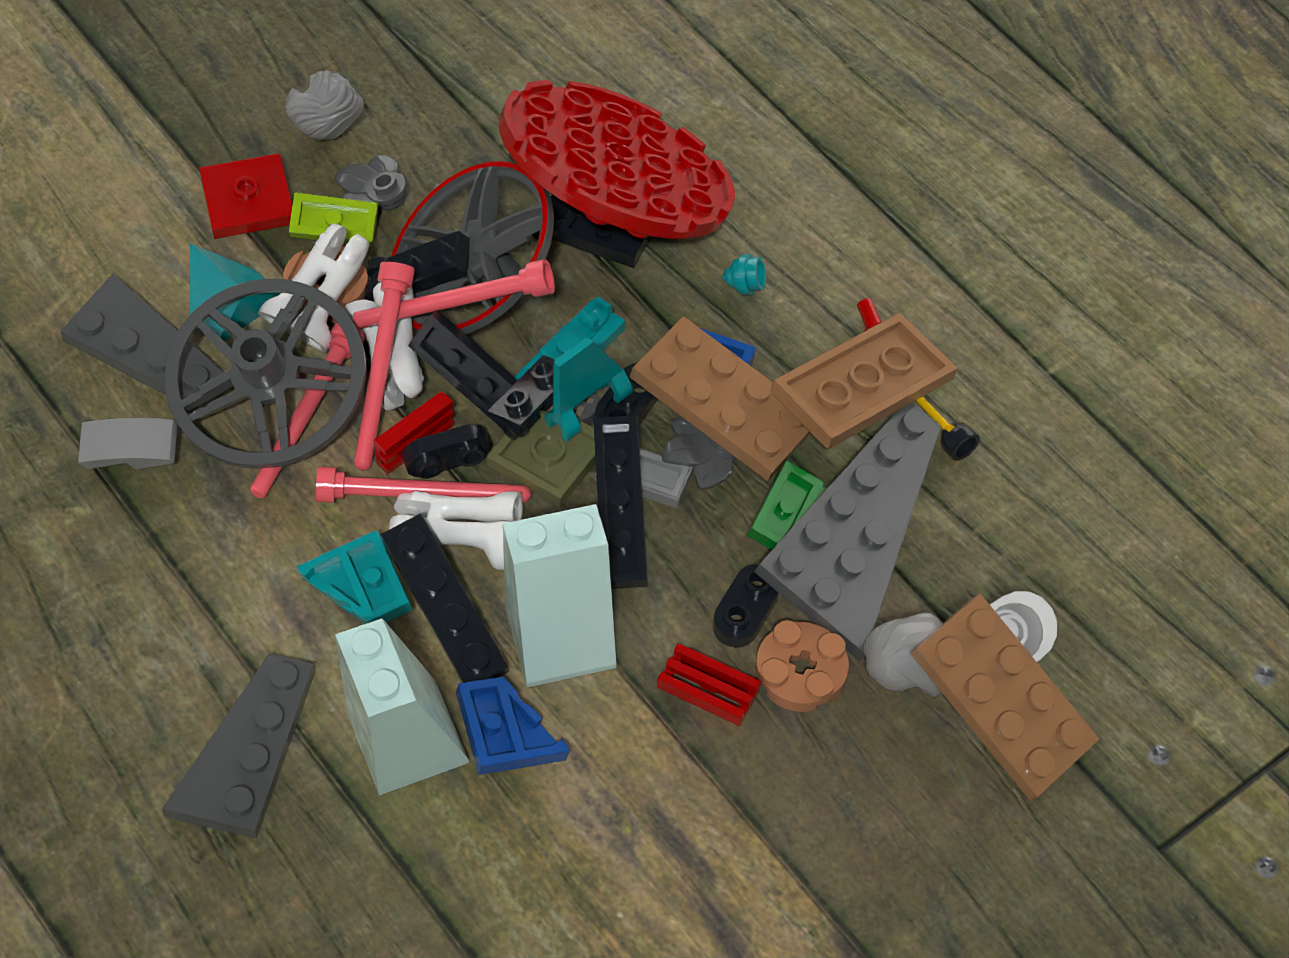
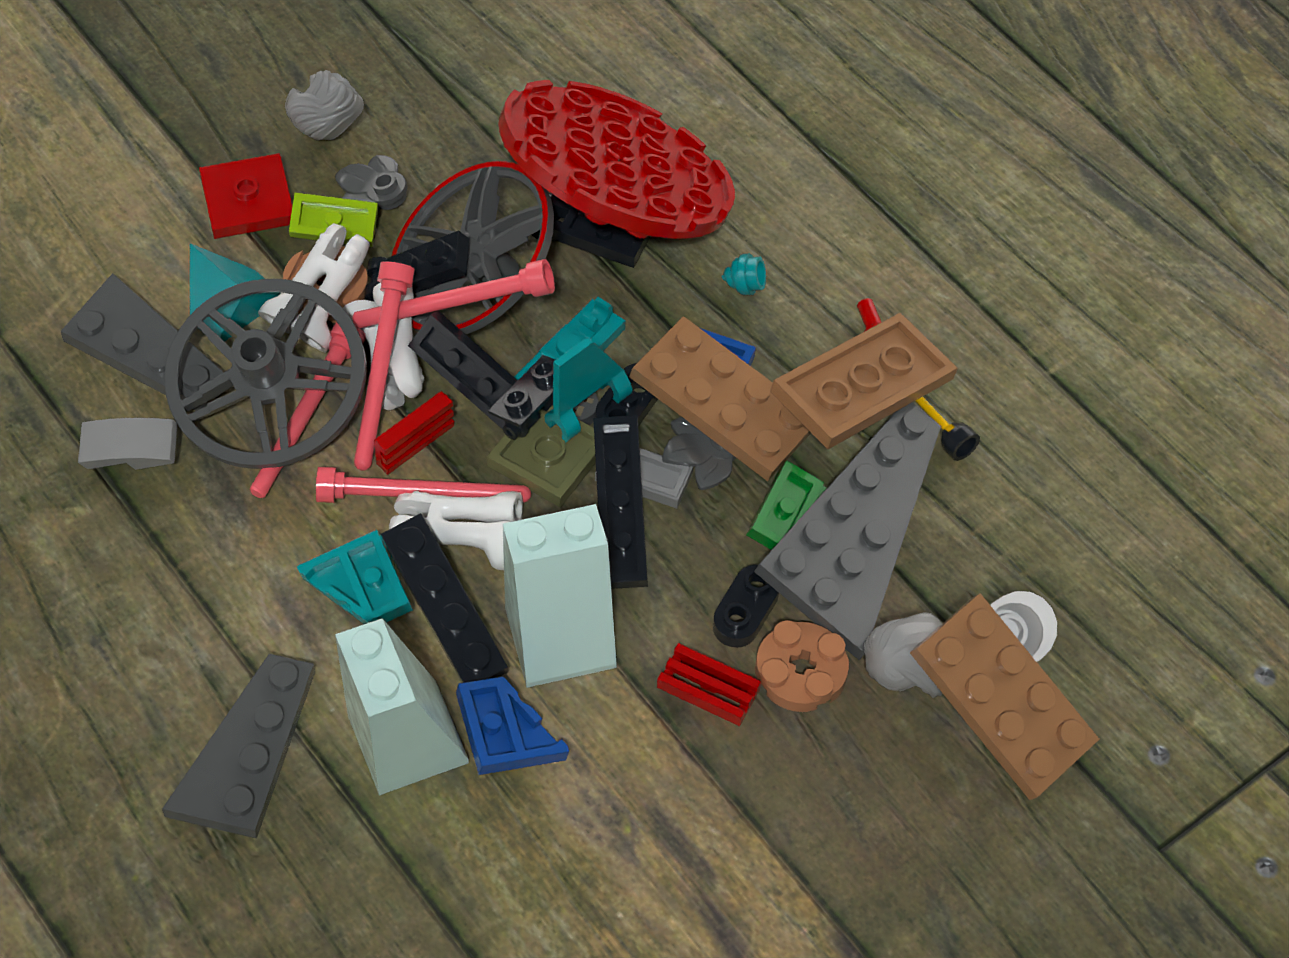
(446, 450): black plate -> none

